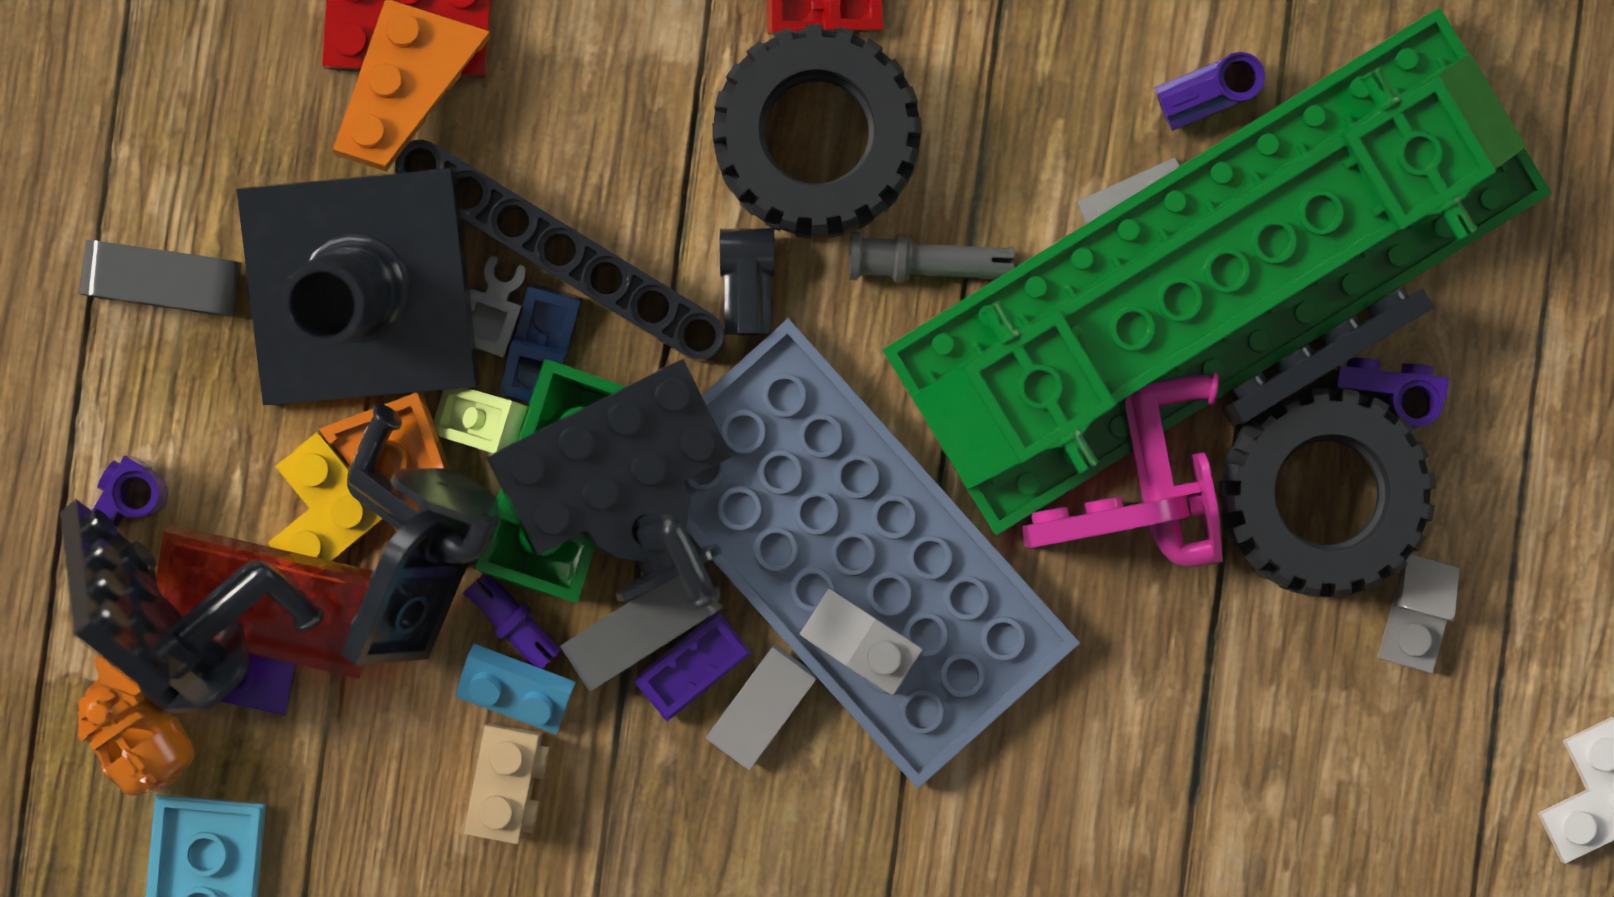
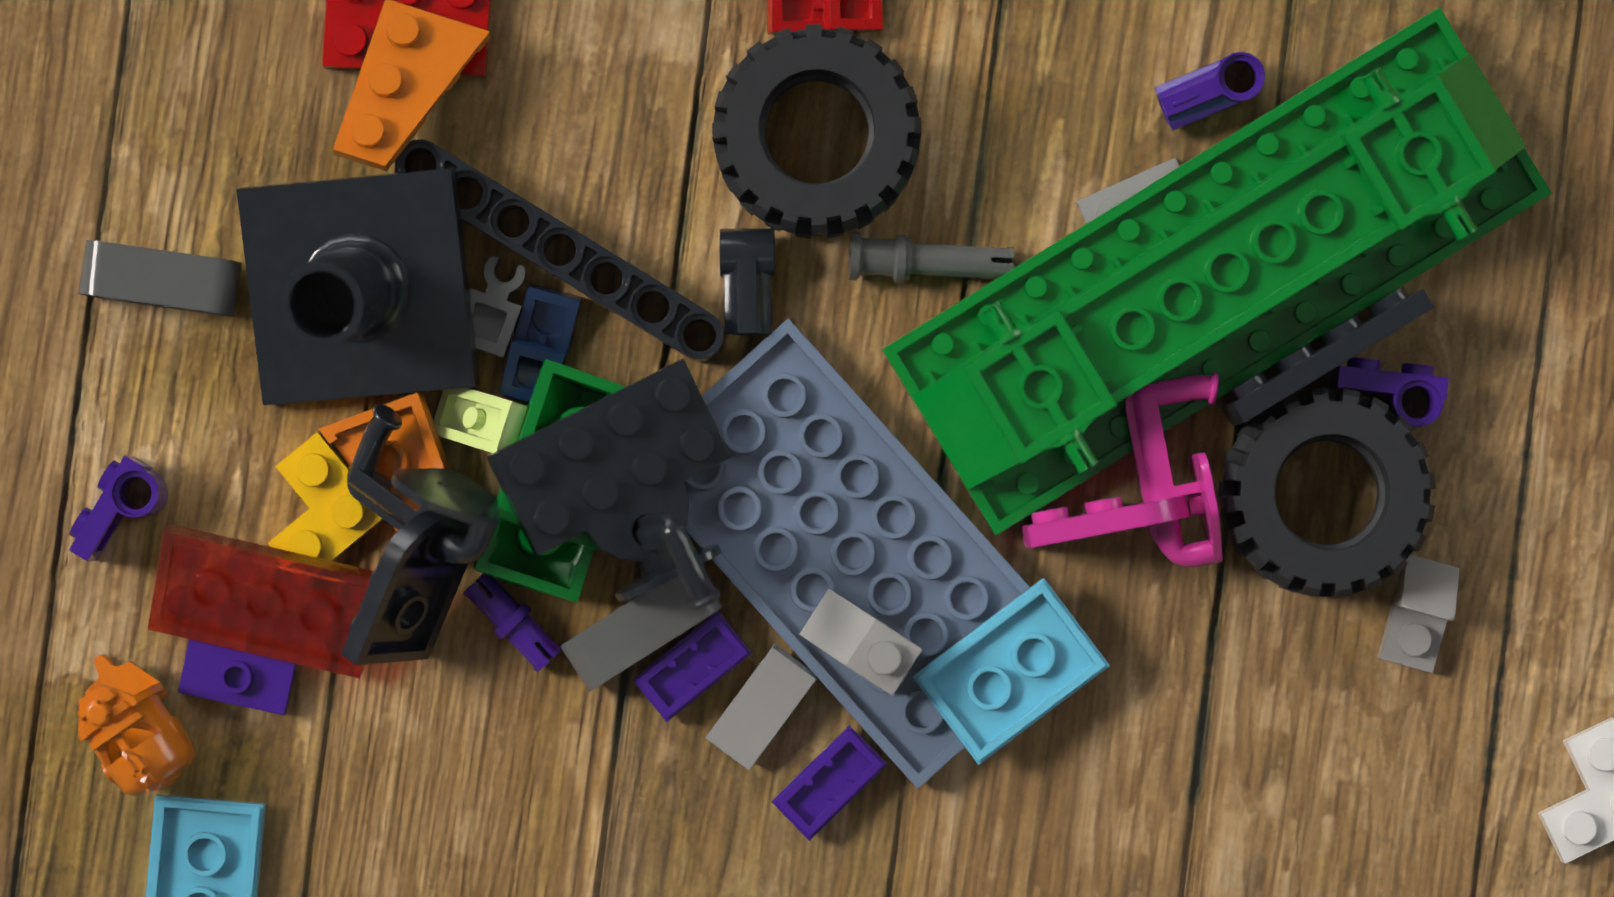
(144, 636): black plate -> none
(504, 783): tan brick -> none
(515, 689): dark azure plate -> none
(829, 782): none -> dark purple plate
(1011, 671): none -> medium azure tile

